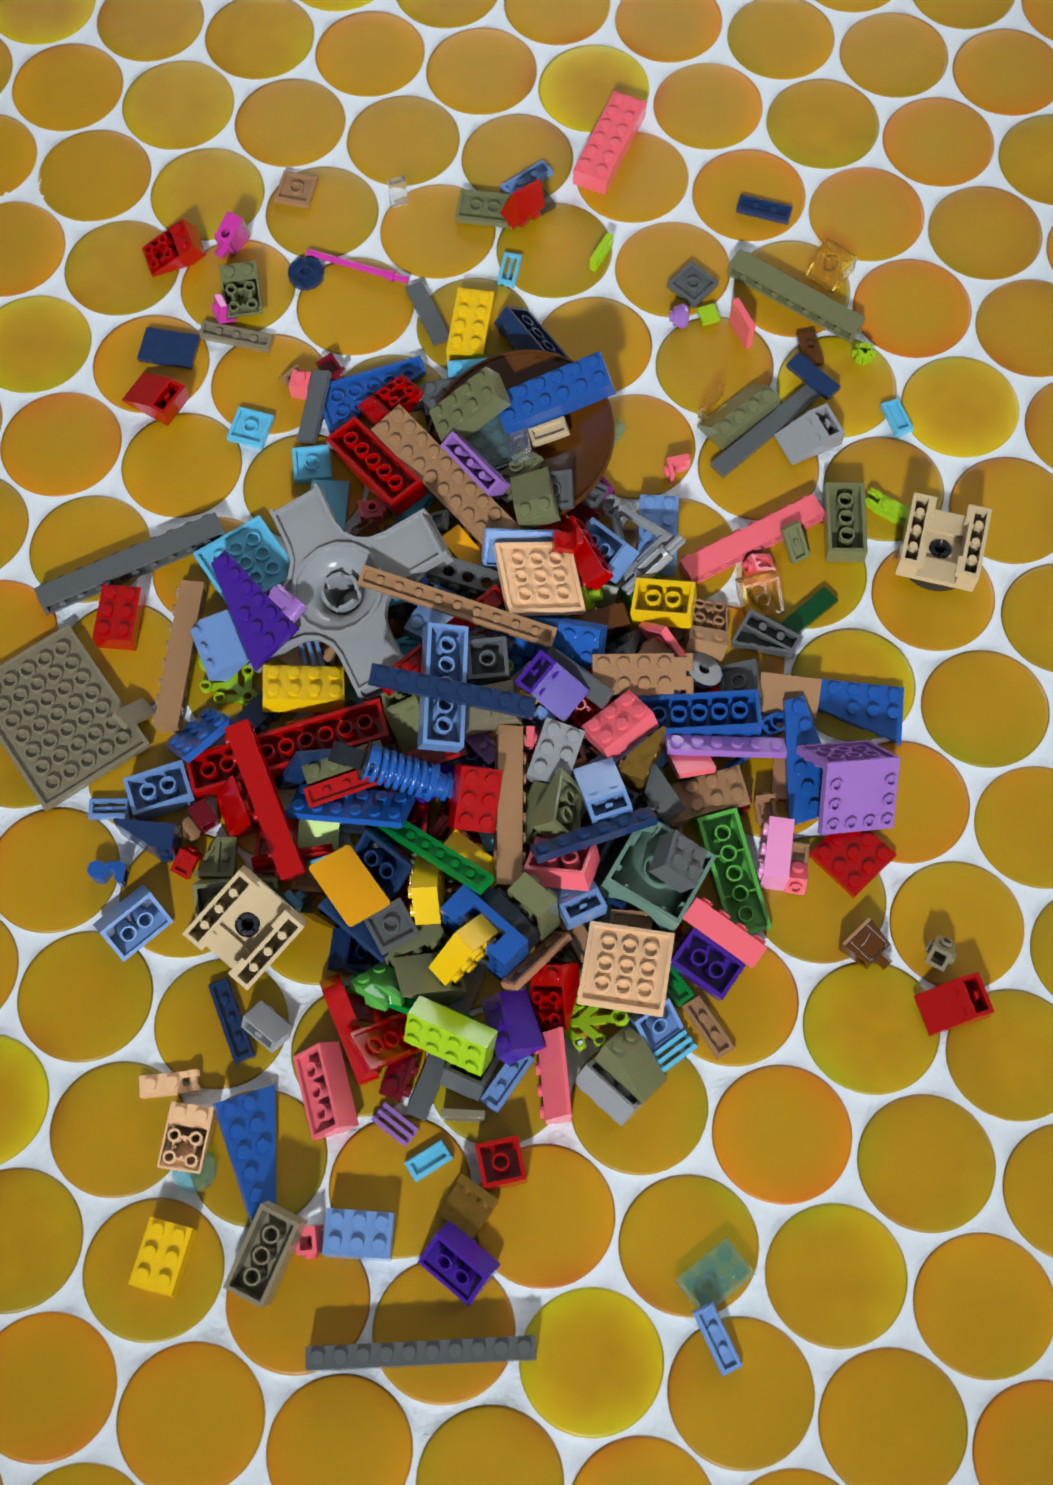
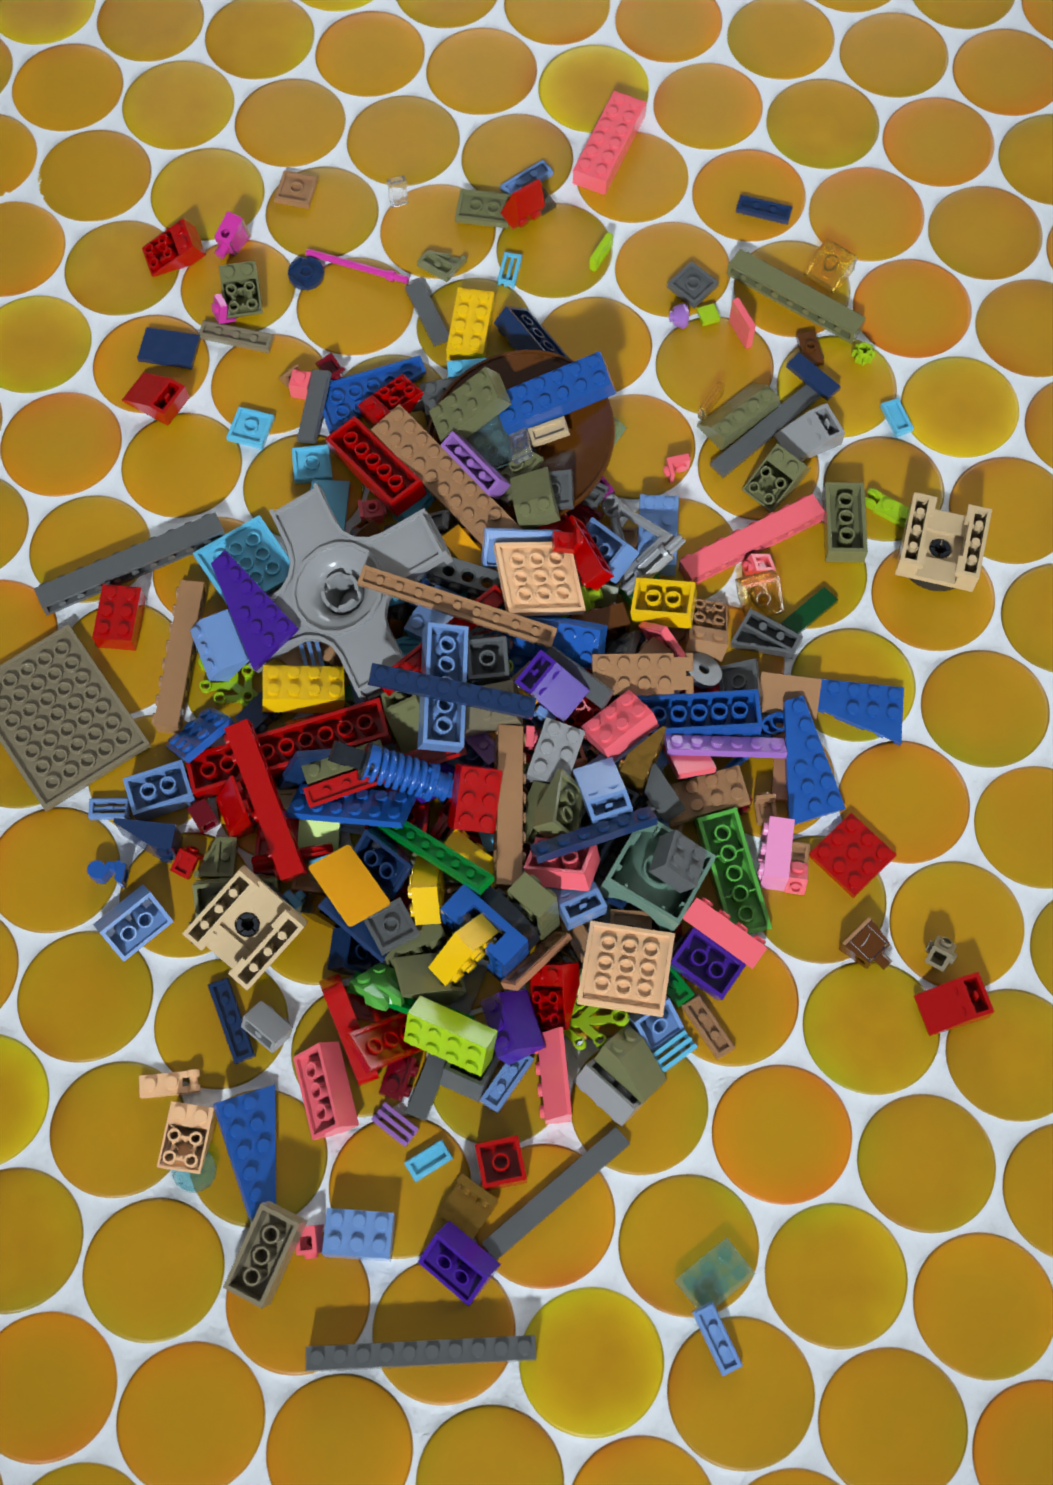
(133, 713): dark tan tile -> none
(163, 1257): yellow brick -> none
(189, 831): medium nougat tile -> none
(290, 605): medium lavender piece -> none
(441, 264): none -> olive wing
(463, 1115): dark tan tile -> none
(555, 1194): none -> dark grey tile
(776, 478): none -> olive slope
(794, 542): olive plate -> none
(856, 785): medium lavender bracket -> none

